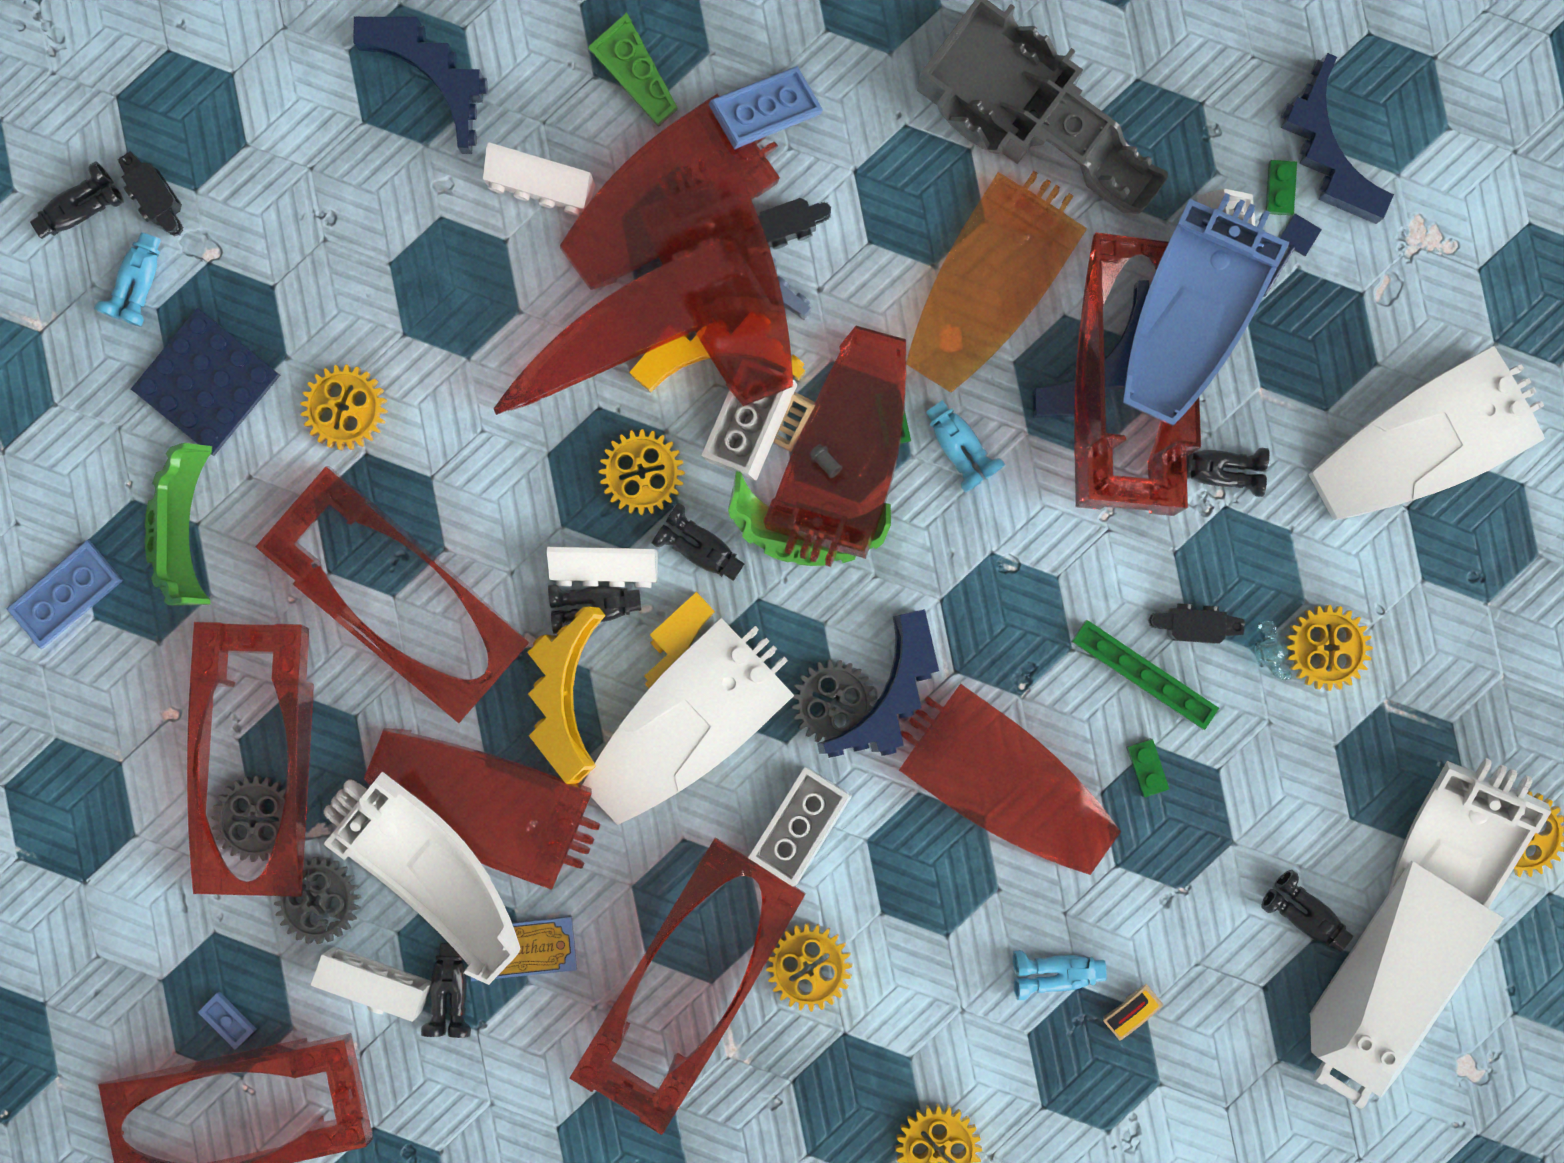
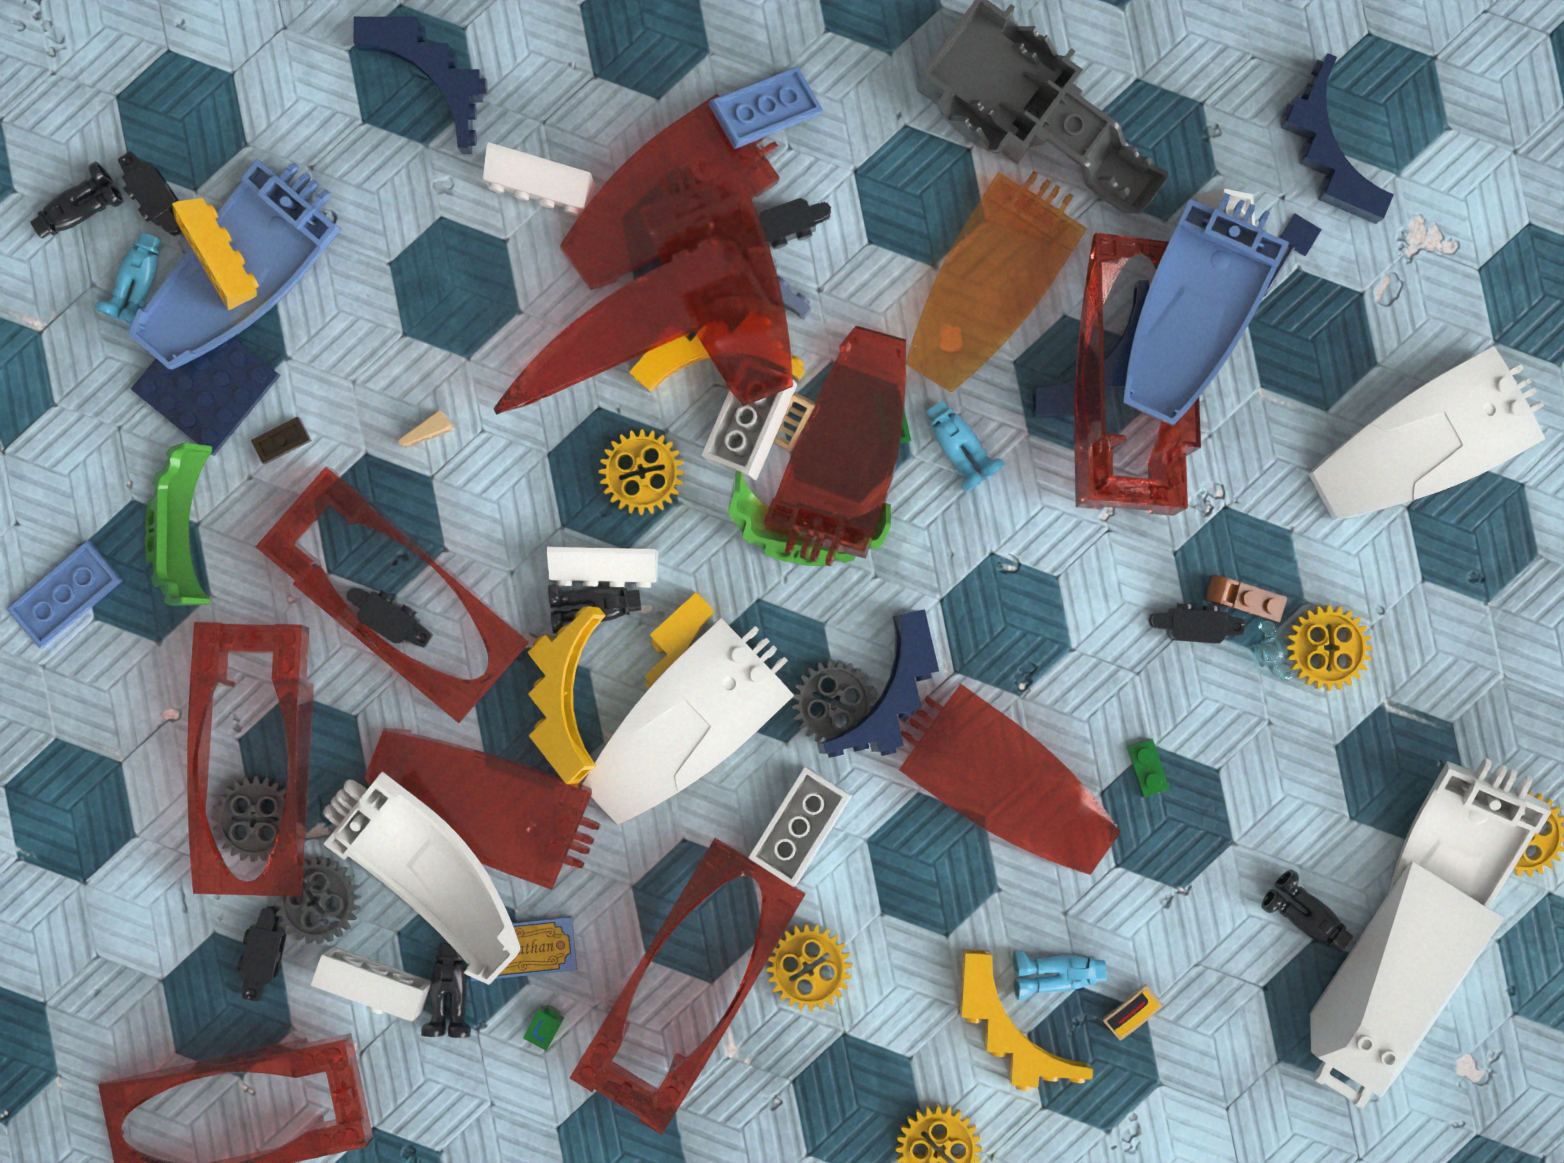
(214, 251): none -> yellow slope
(227, 1020): medium blue plate -> none
(262, 953): none -> black hinge
(279, 241): none -> medium blue windscreen
(281, 440): none -> dark brown plate
(321, 399): yellow gear -> none
(388, 618): none -> black hinge
(431, 427): none -> tan slope
(544, 1026): none -> green brick
(630, 64): bright green wing -> none
(711, 553): black piece -> none
(825, 460): dark grey pin -> none
(1027, 1060): none -> yellow arch
(1145, 674): green plate -> none
(1208, 467): black piece -> none
(1245, 598): none -> plate
(1281, 187): green plate -> none

